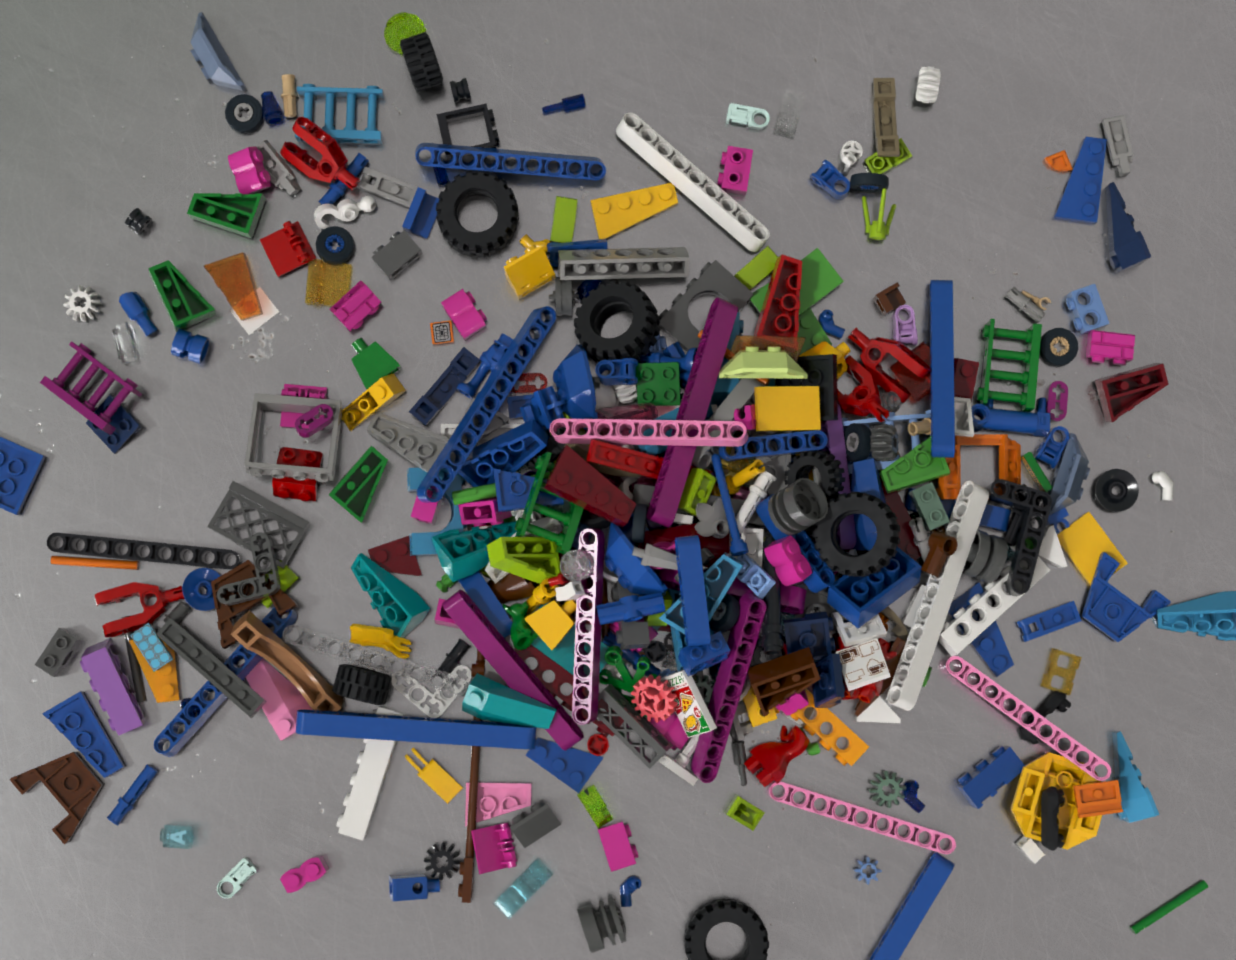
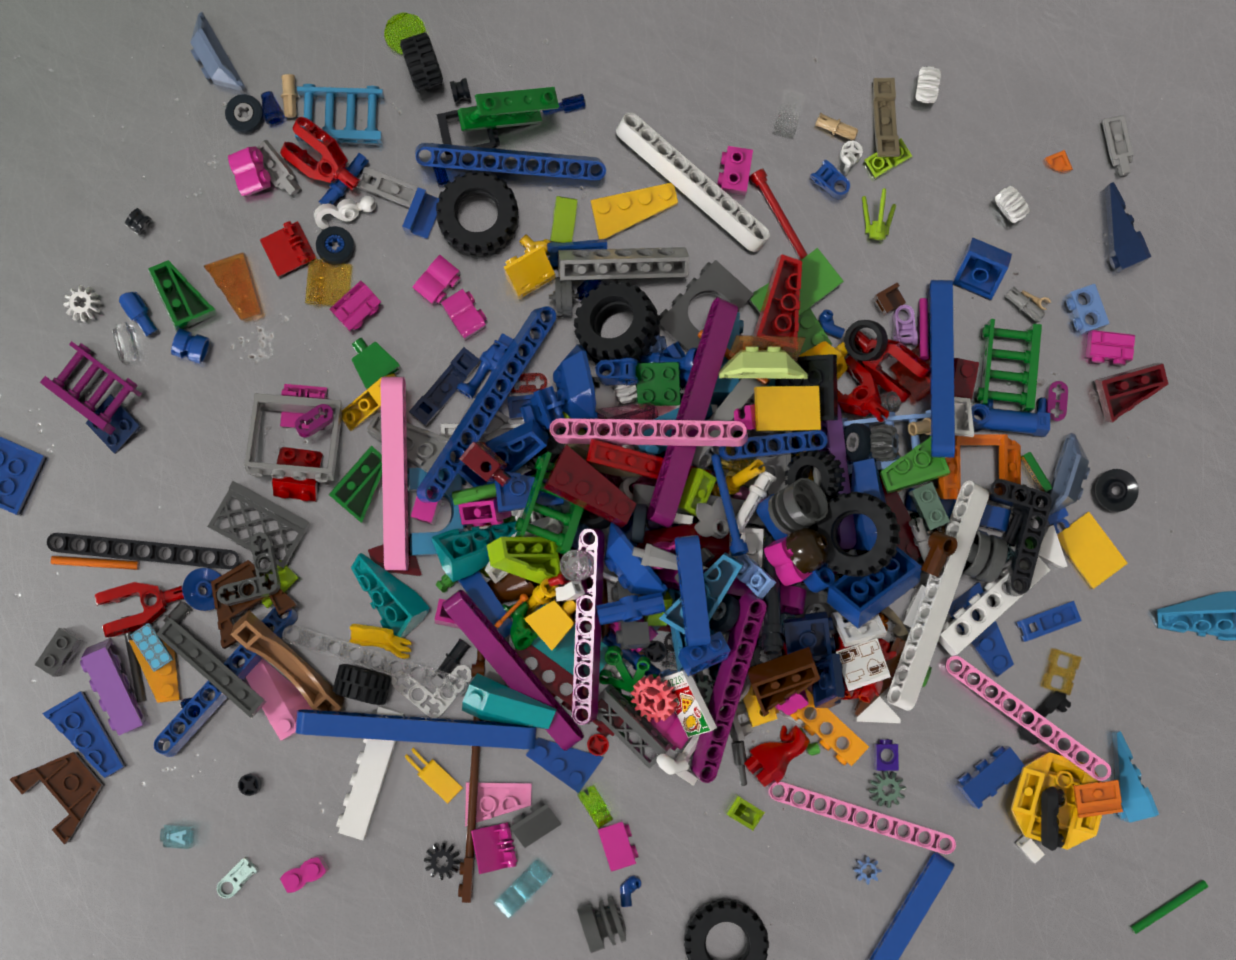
(127, 801): blue pin -> none
(230, 212): green wedge -> none
(246, 784): none -> black wheel
(268, 309): white sticker -> none
(394, 473): none -> bright pink beam
(396, 254): dark grey brick -> none
(401, 887): blue torso -> none
(437, 280): none -> dark pink brick
(442, 332): tile -> none
(479, 457): none -> dark red torso
(508, 108): none -> green fence
(523, 598): none -> orange hinge
(670, 766): none -> white arm
(745, 115): light aqua piece -> none
(757, 268): lime slope -> none
(759, 179): none -> red piece
(808, 549): none -> dark brown cylinder
(836, 127): none -> tan axle
(869, 182): black bush -> none
(882, 340): none -> black tyre
(890, 765): none -> dark purple brick
(911, 796): clear blue arm -> none
(923, 319): none -> dark pink bar
(982, 268): none -> blue slope
(1012, 204): none -> white gear
(1050, 353): black bush -> none
(1050, 450): blue piece -> none
(1083, 189): blue wing -> none
(1111, 609): blue wing -> none
(1167, 484): white arm -> none

